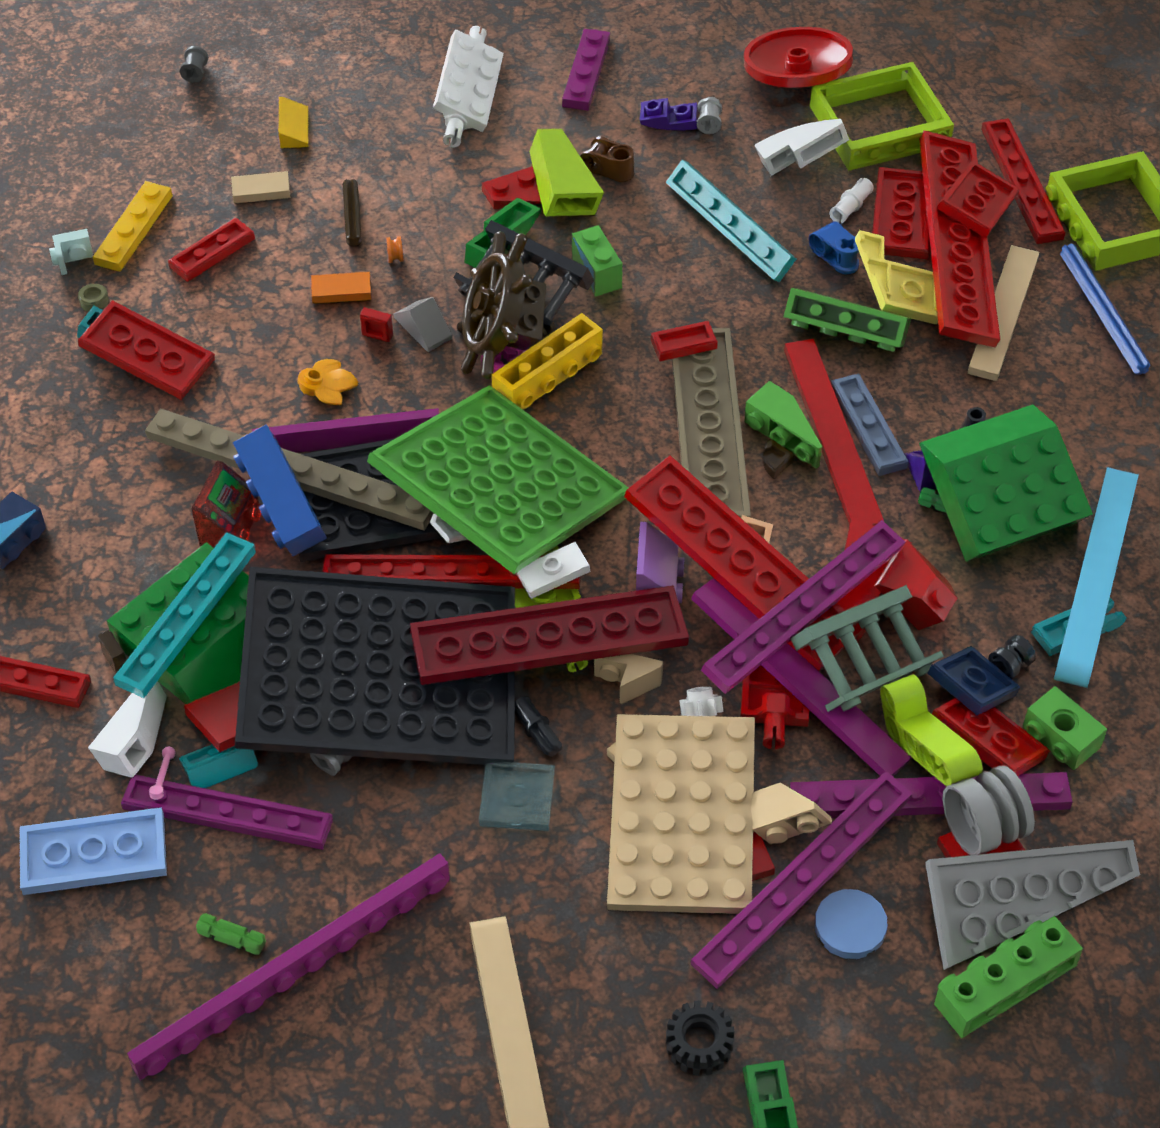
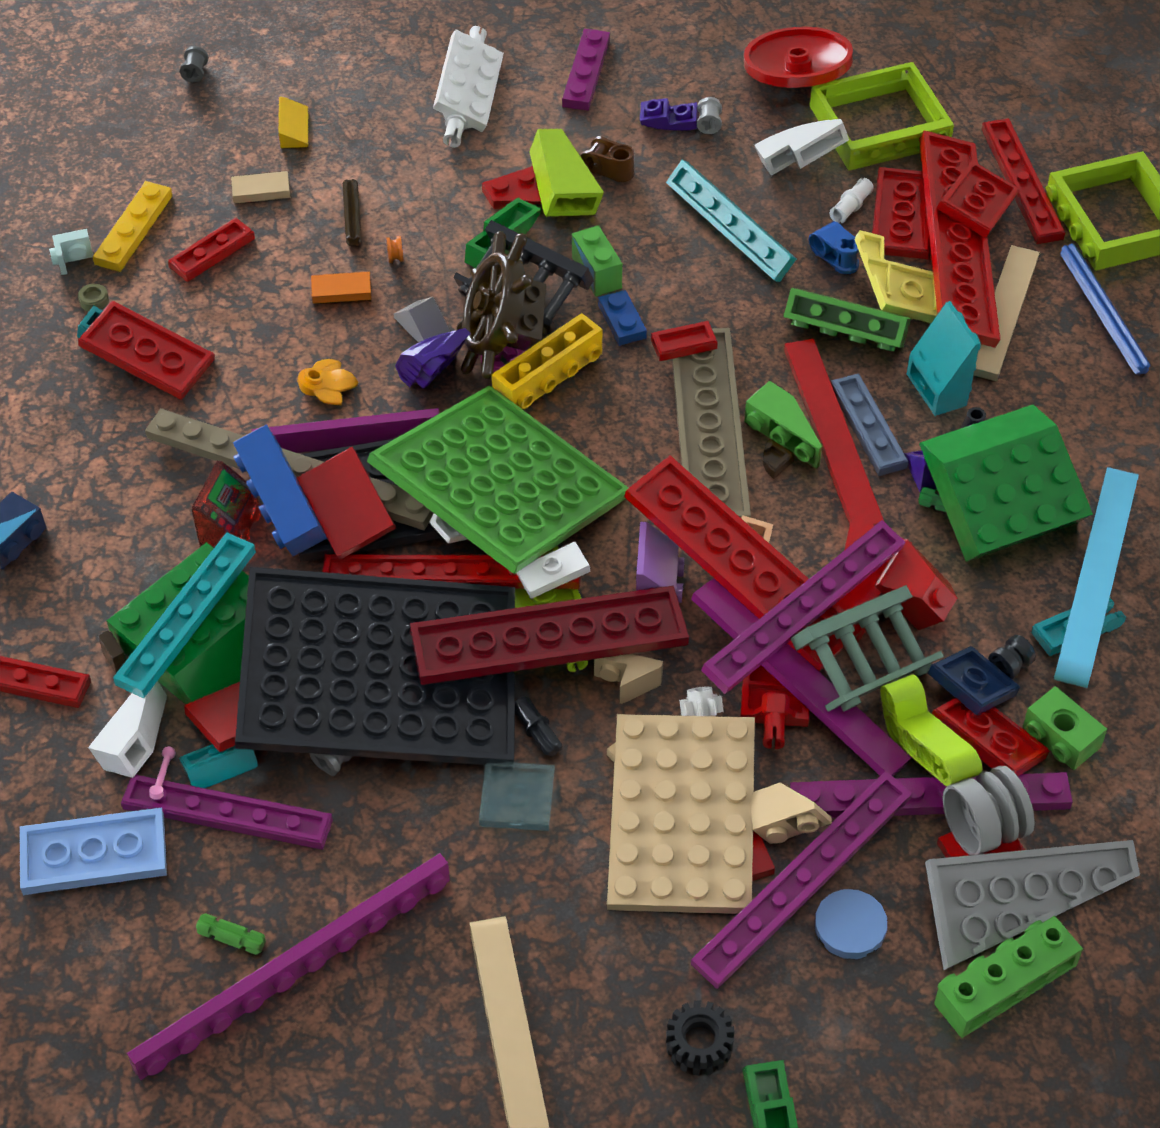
(346, 503): none -> red tile
(376, 324): red tile -> none
(430, 357): none -> dark purple slope
(622, 317): none -> blue plate
(945, 362): none -> teal slope

